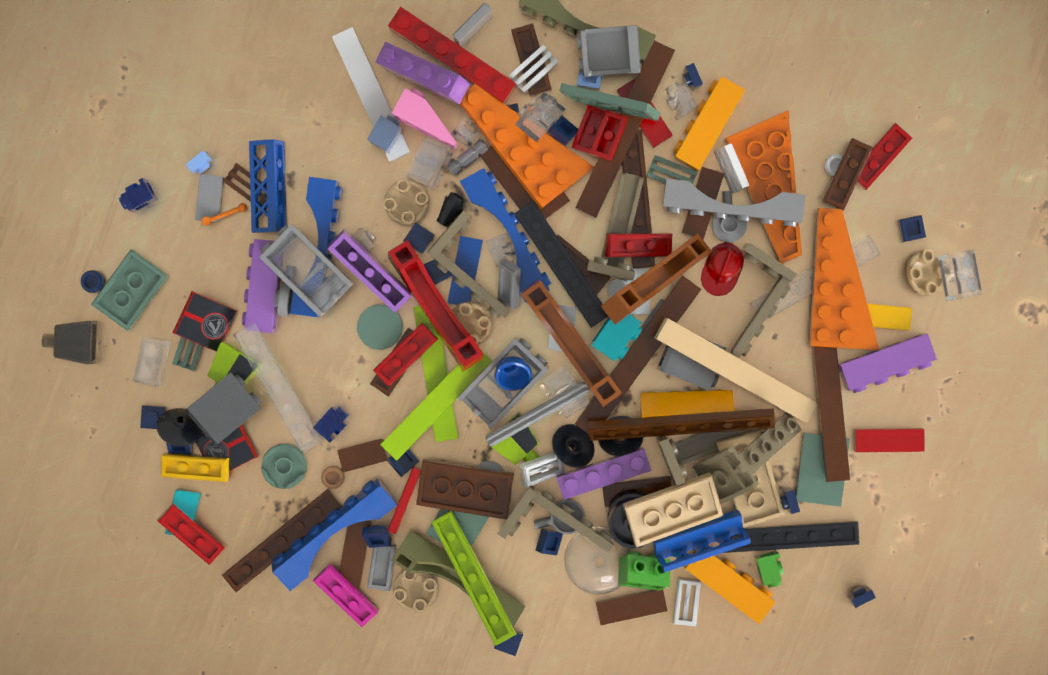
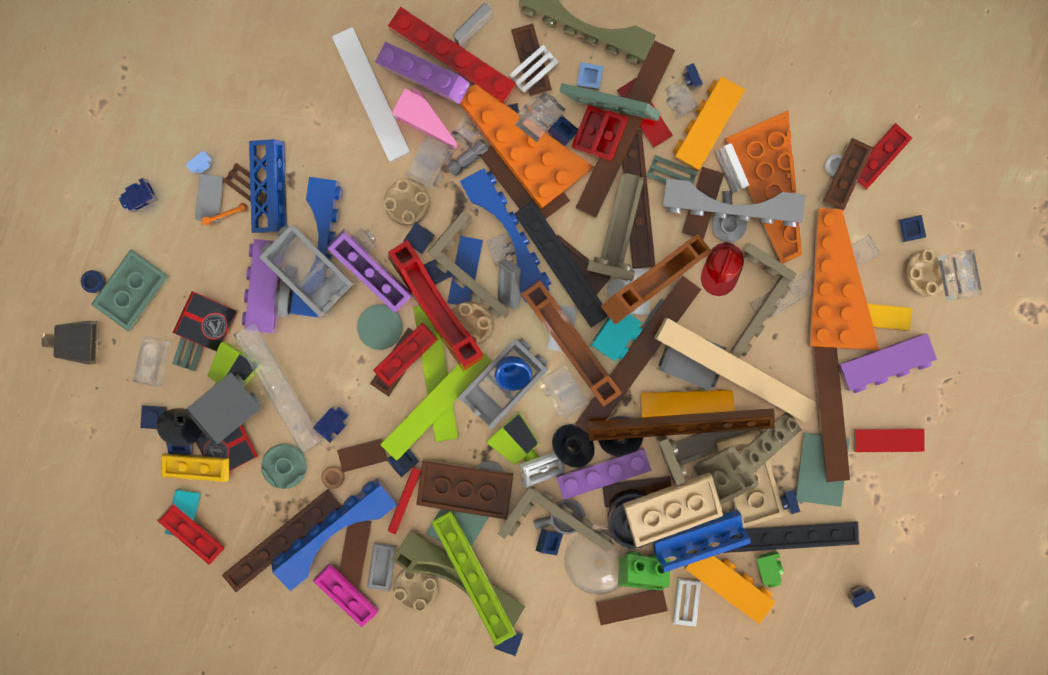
(376, 536): dark blue plate -> none
(385, 133): sand blue brick -> none
(451, 207): black cone -> none
(537, 414): light grey axle -> none
(609, 50): light grey panel -> none
(638, 244): red tile -> none

